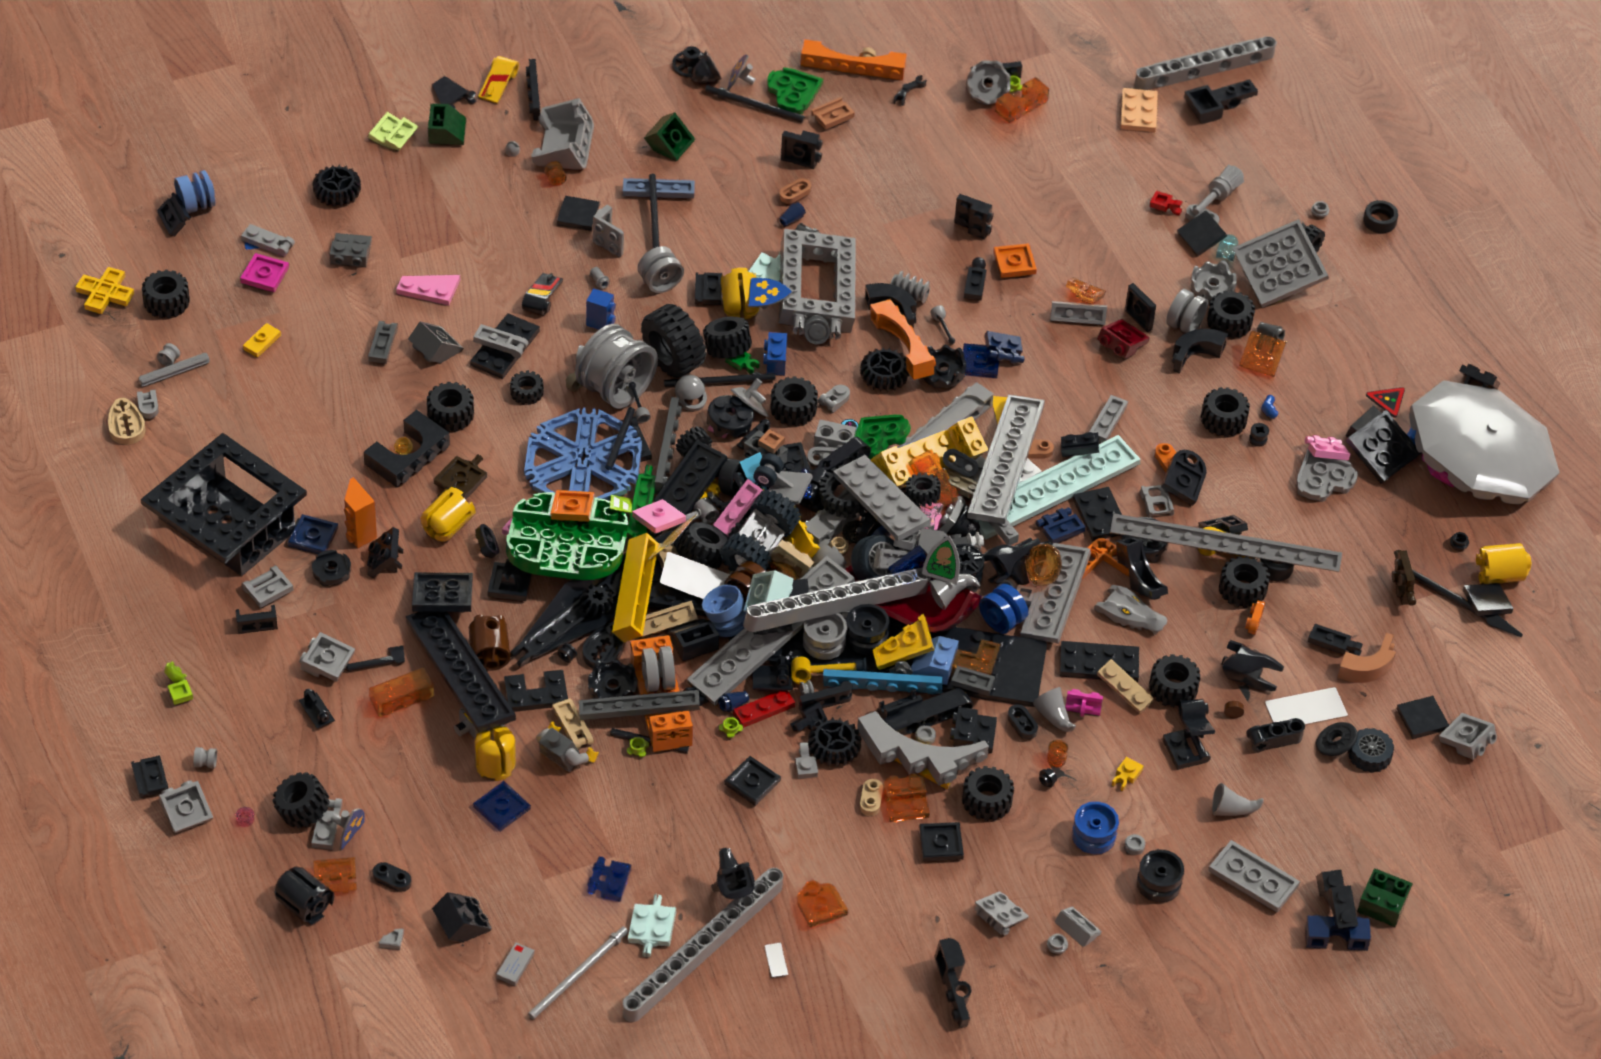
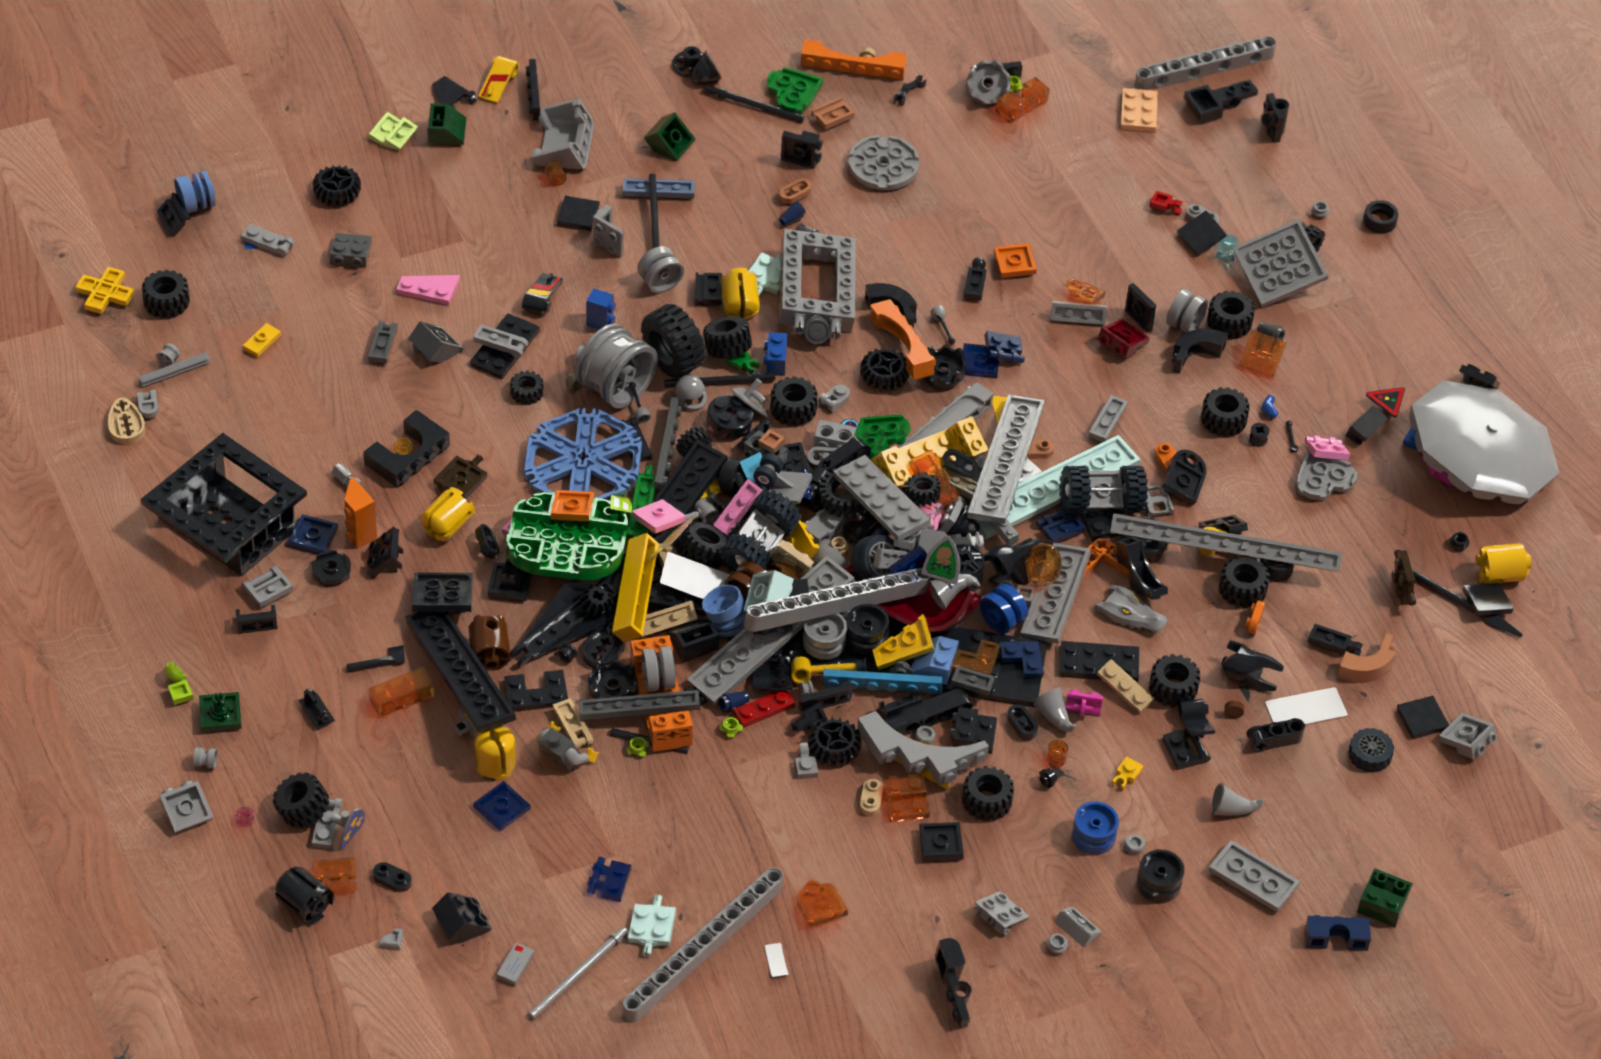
(149, 776): black plate -> none
(220, 708): none -> dark green plate
(264, 272): dark pink plate -> none
(326, 657): light grey plate -> none
(343, 474): none -> light grey bar
(450, 395): black tyre -> none
(512, 148): light grey hinge -> none
(601, 280): light grey pin -> none
(620, 438): black bar -> none
(733, 879): black piece -> none
(738, 73): shield -> none
(752, 780): black plate -> none
(767, 292): blue shield -> none
(870, 151): none -> light grey plate
(915, 289): light grey piece -> none
(974, 215): black plate -> none
(1026, 653): none -> dark blue plate
(1079, 444): black plate -> none
(1097, 490): none -> black plate
(1212, 273): light grey plate -> none
(1222, 186): light grey piece -> none
(1275, 116): none -> black plate
(1294, 448): none -> black hinge
(1339, 898): black arch -> none
(1341, 729): black wheel -> none
(1383, 446): black plate -> none

